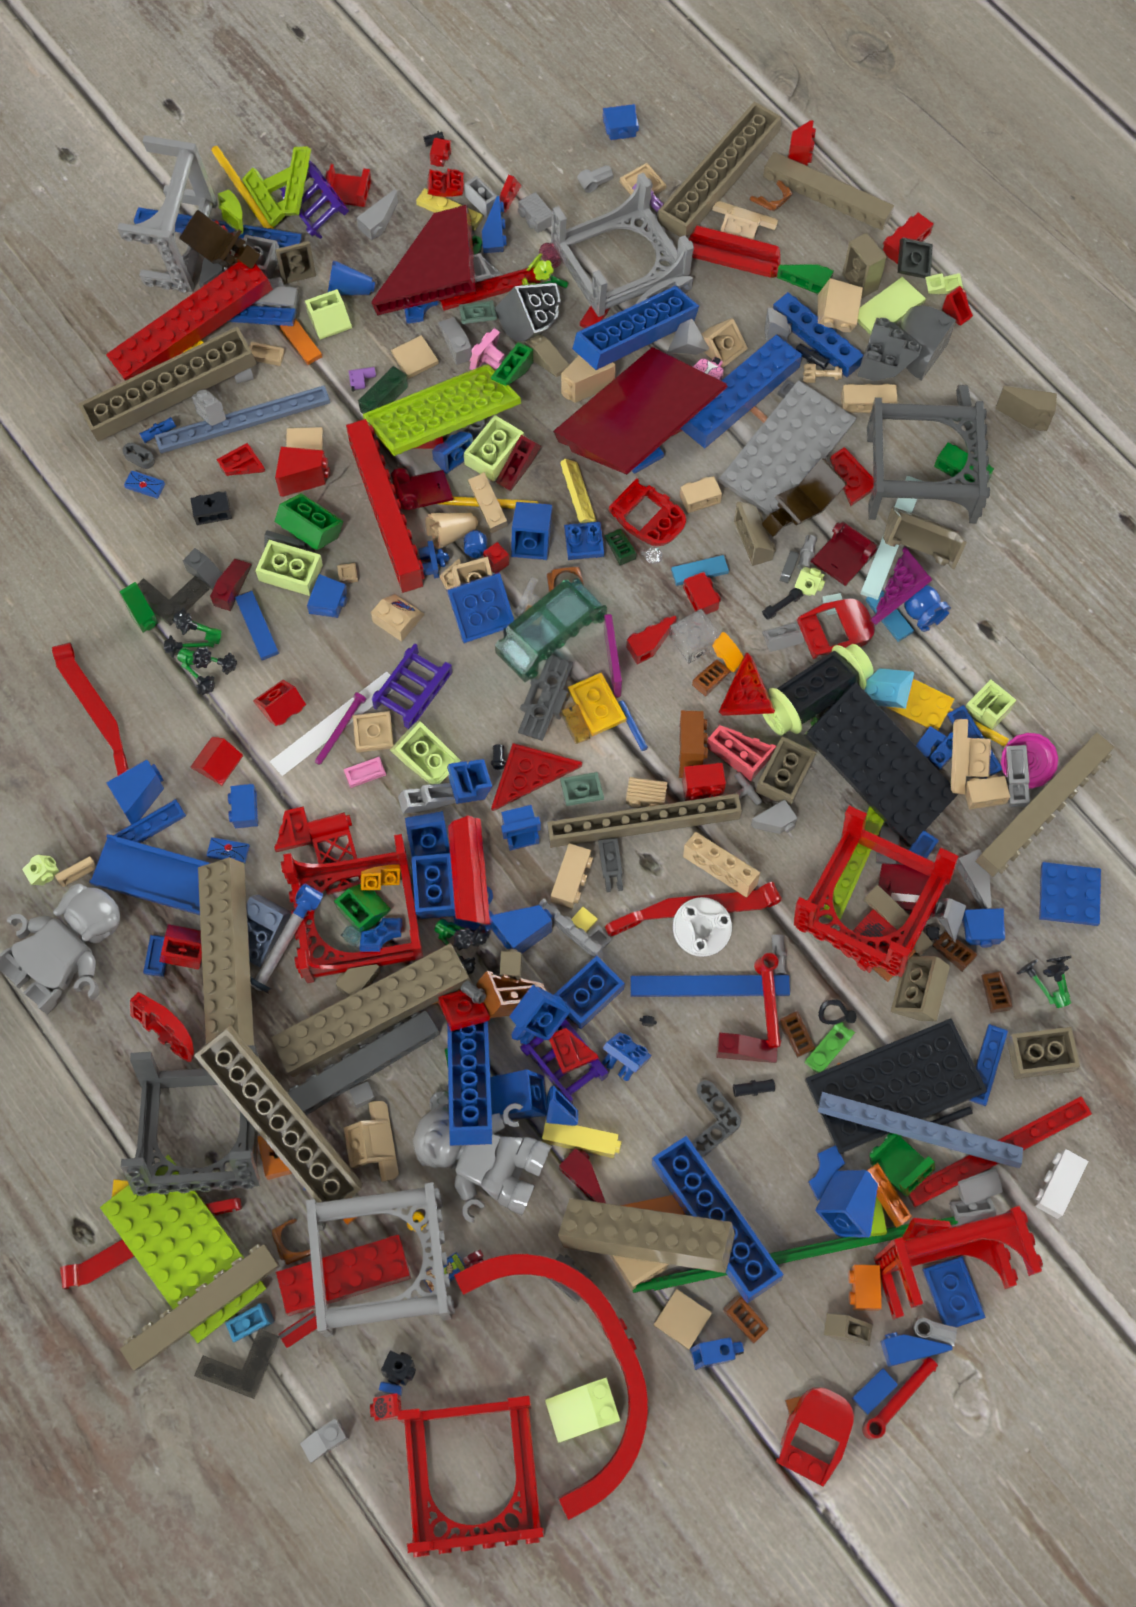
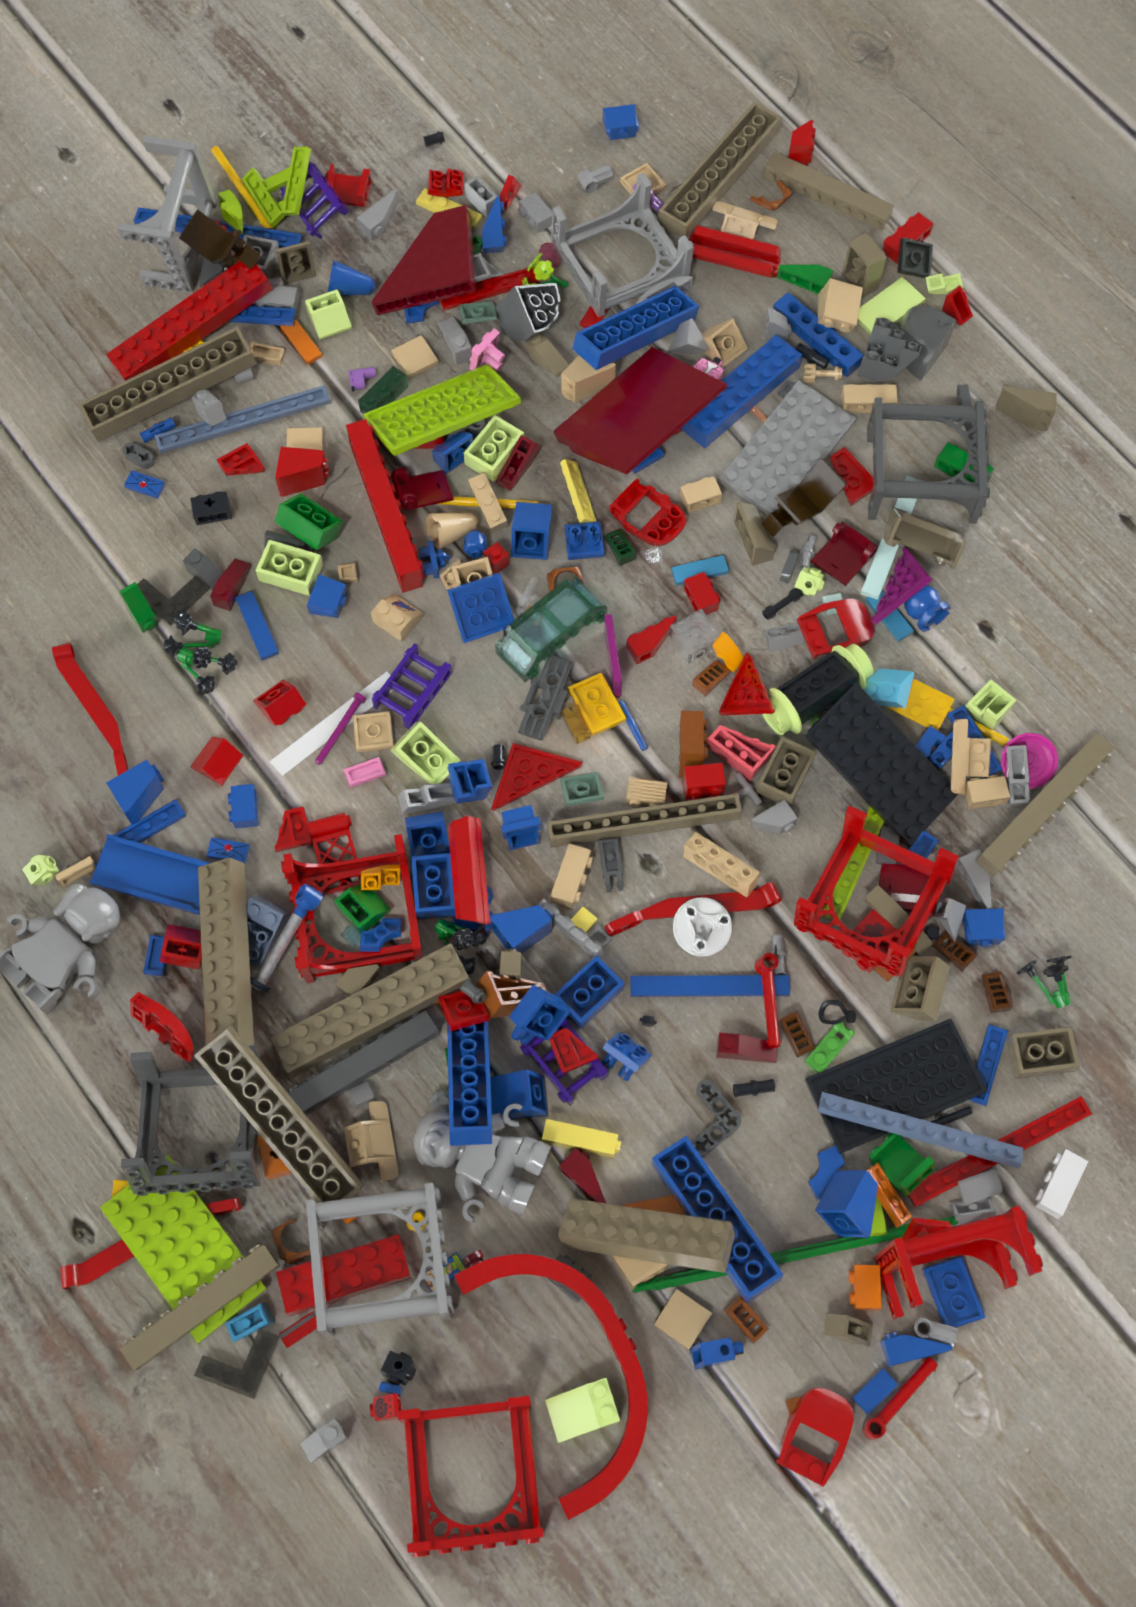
(440, 152): red brick -> none
(514, 365): green slope -> none
(559, 1109): blue slope -> none
(1070, 894): blue plate -> none

